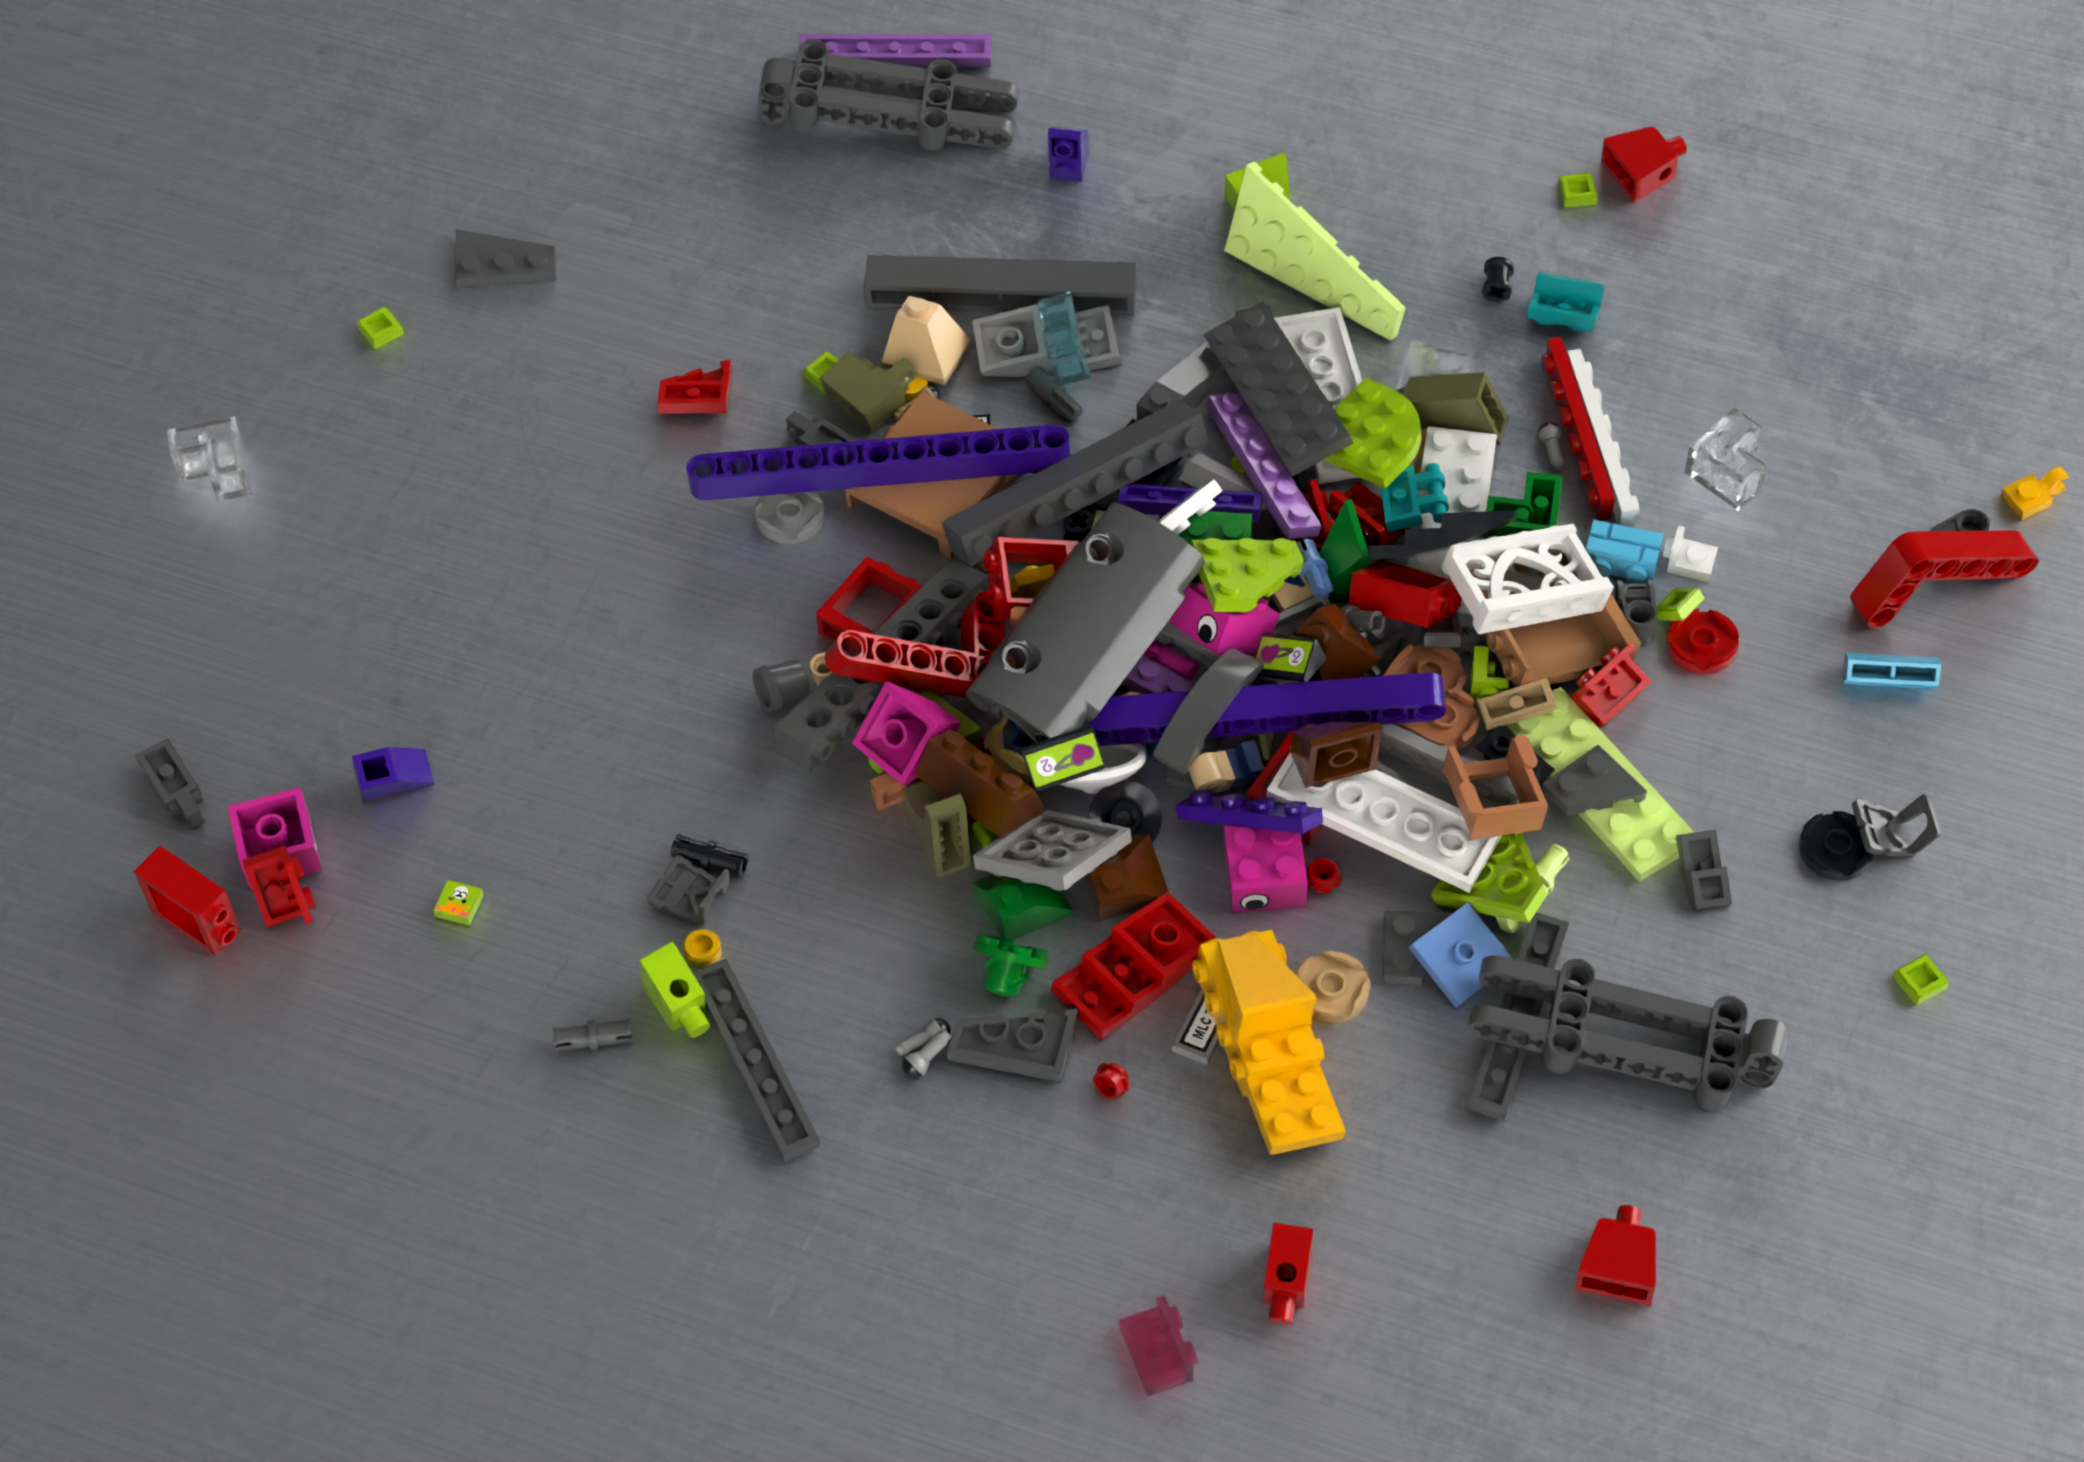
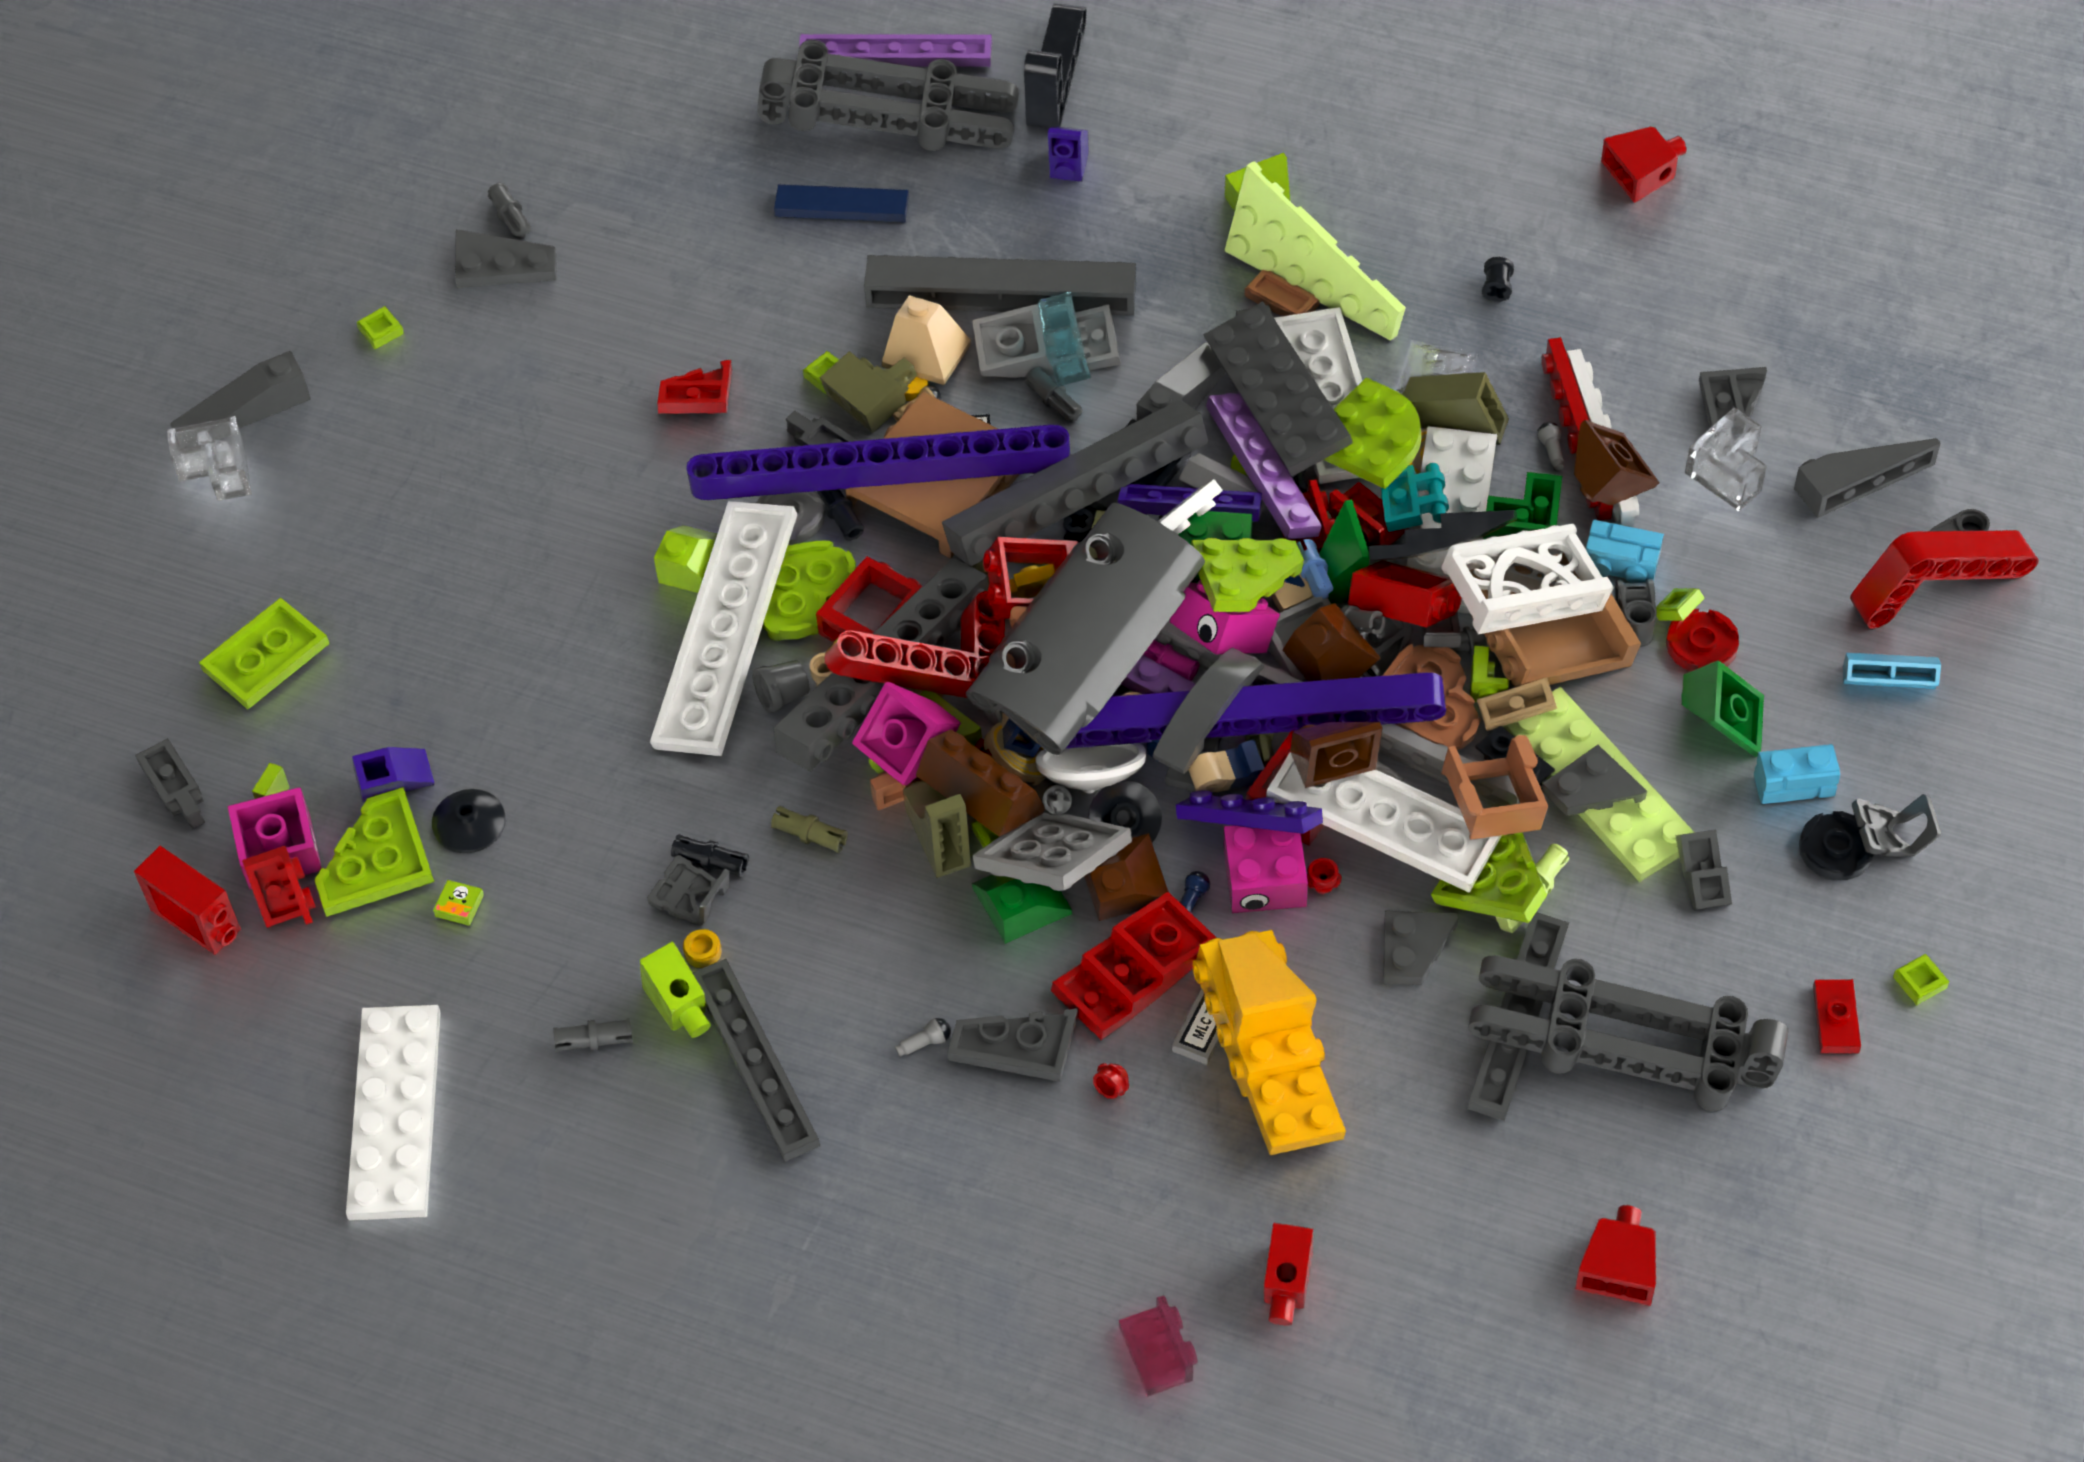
(253, 395): none -> dark grey slope
(264, 653): none -> lime plate
(271, 782): none -> lime tile
(375, 856): none -> lime plate
(393, 1113): none -> white plate
(469, 832): none -> black dish
(509, 210): none -> dark grey axle
(684, 557): none -> lime slope
(723, 629): none -> white plate
(804, 584): none -> lime plate
(809, 829): none -> olive pin
(841, 203): none -> dark blue tile
(841, 511): none -> black axle
(917, 1063): light grey piece -> none
(1008, 963): green plate -> none
(1051, 70): none -> black beam
(1057, 799): none -> dark grey axle
(1063, 758): slope -> none
(1196, 885): none -> dark blue piece
(1280, 295): none -> nougat tile
(1289, 657): slope -> none
(1338, 984): tan tile -> none
(1455, 952): medium blue plate -> none
(1565, 302): teal bracket -> none
(1577, 190): lime tile -> none
(1609, 465): none -> reddish brown slope
(1610, 688): red bracket -> none
(1689, 557): white bracket -> none
(1726, 704): none -> green slope
(1731, 389): none -> dark grey wing
(1796, 774): none -> medium azure brick
(1836, 1016): none -> red plate
(1853, 474): none -> dark grey slope
(2033, 496): yellow plate -> none

